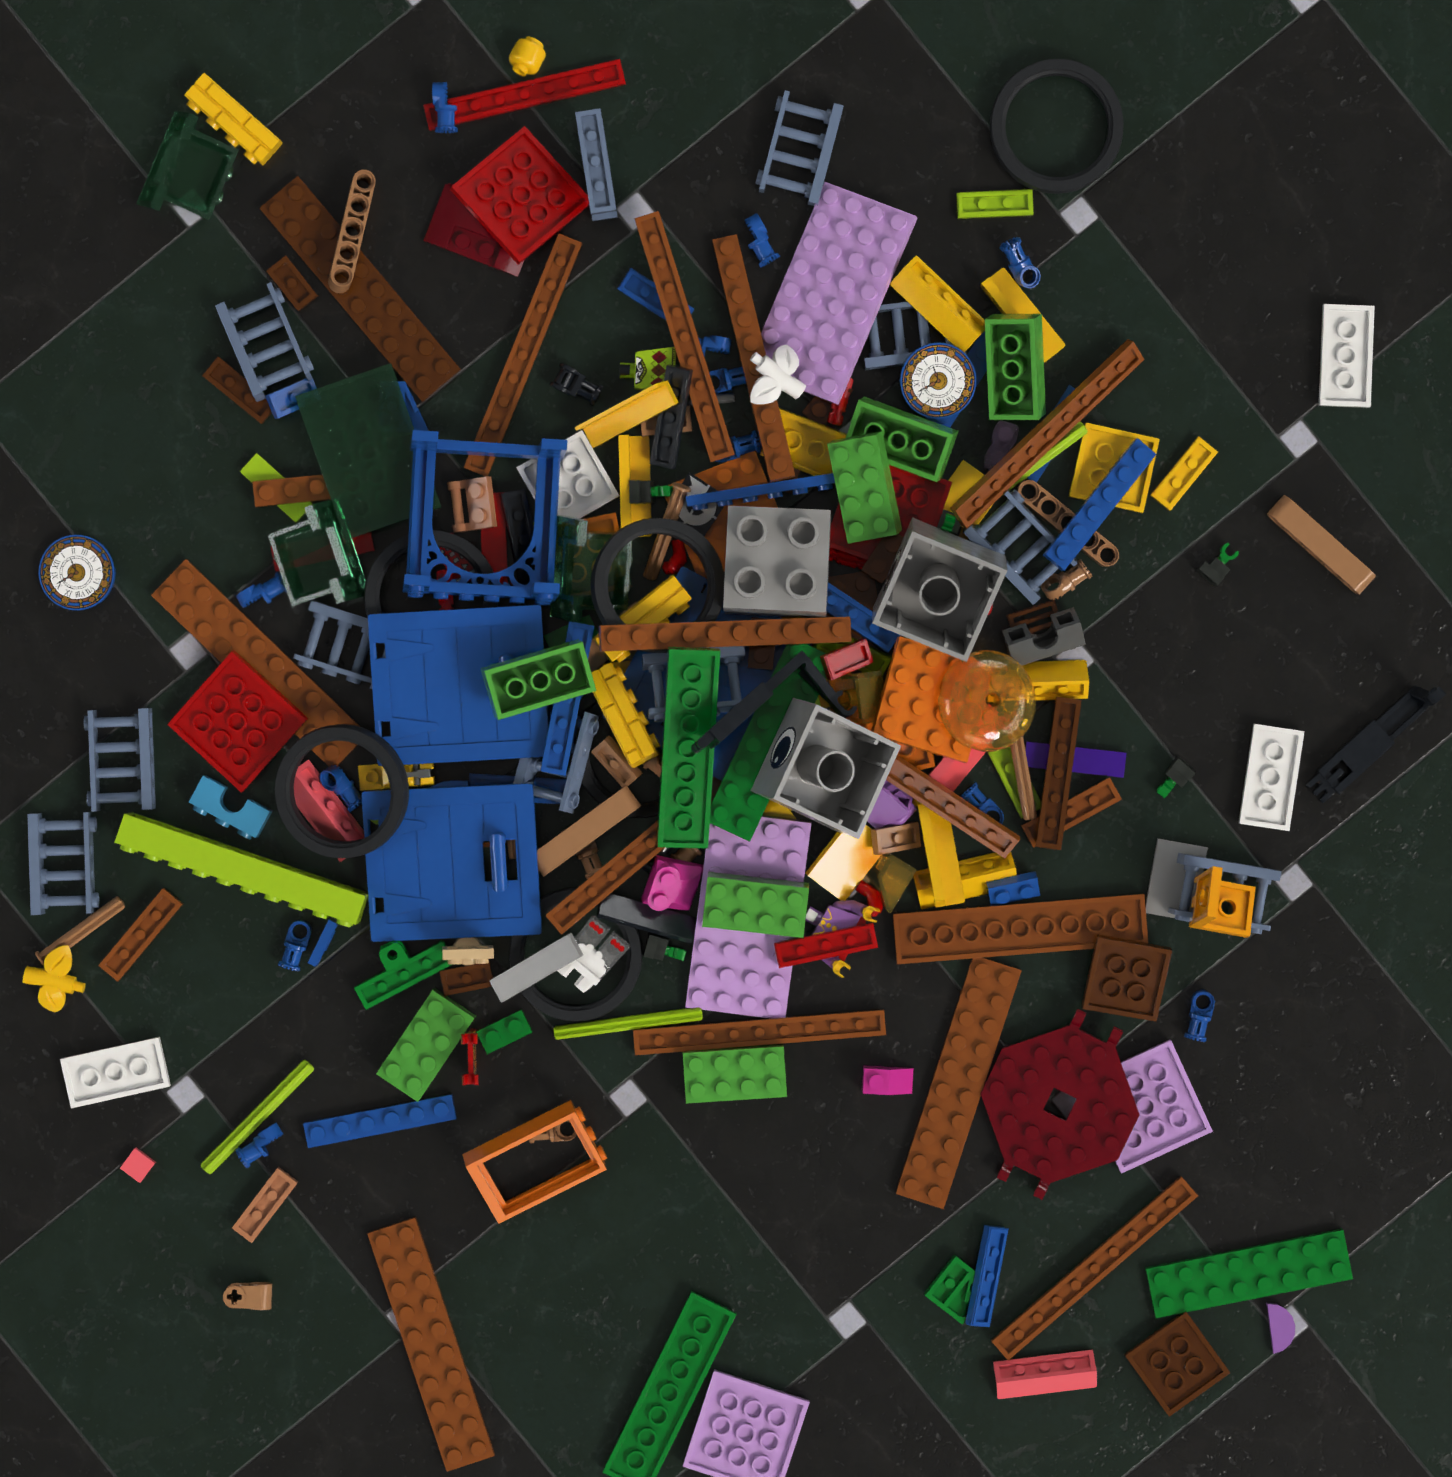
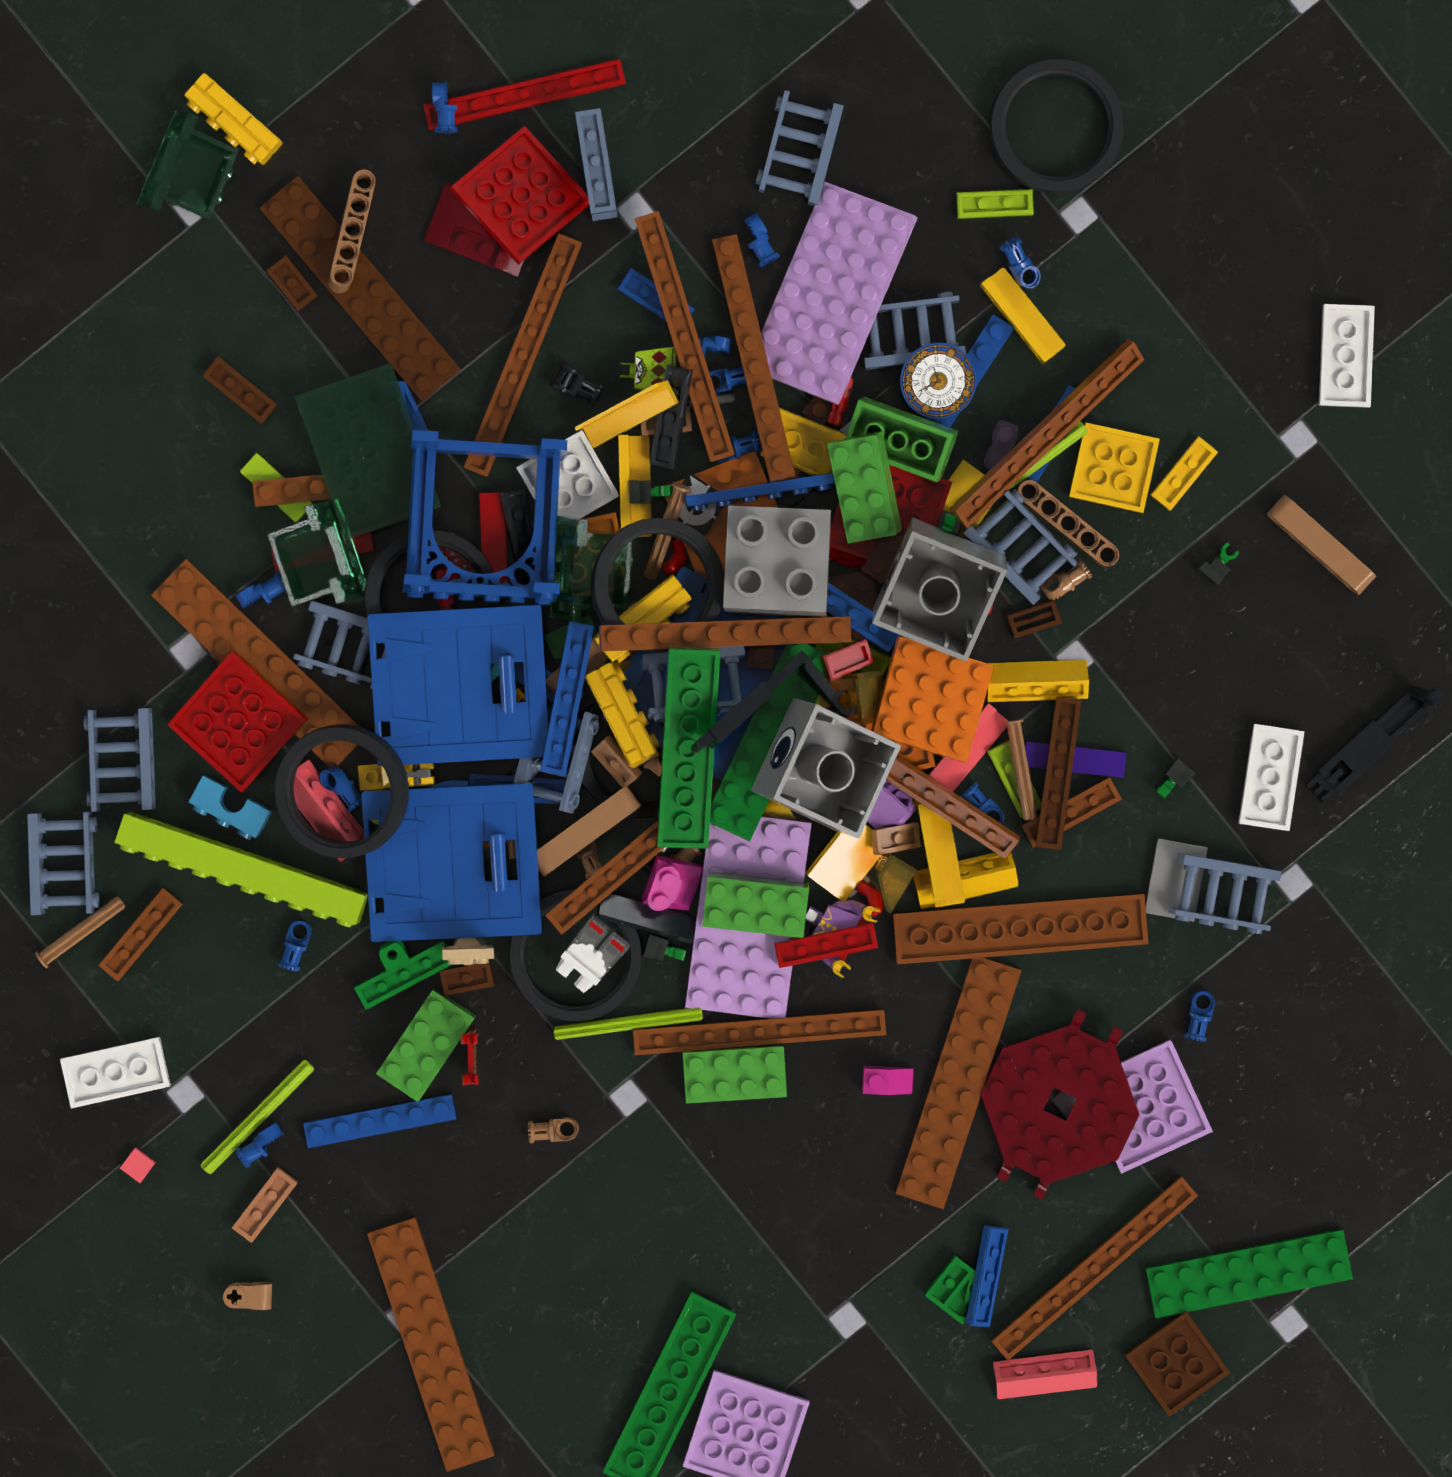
(54, 979): yellow plant -> none
(77, 572): tile -> none
(250, 361): sand blue fence -> none
(284, 401): blue plate -> none
(323, 943): blue tile -> none
(479, 502): nougat plate -> none
(503, 1209): orange door -> none
(504, 1031): green plate -> none
(527, 56): yellow head -> none
(536, 967): light grey tile -> none
(538, 679): bright green brick -> none
(776, 376): white plant -> none
(939, 304): yellow panel -> none
(965, 706): clear yellow brick -> none
(1013, 888): blue plate -> none
(1015, 366): bright green brick -> none
(1062, 636): dark grey arch -> none
(1099, 504): blue plate -> none
(1126, 978): reddish brown plate -> none
(1208, 900): light orange bracket -> none
(1281, 1327): medium lavender tile -> none

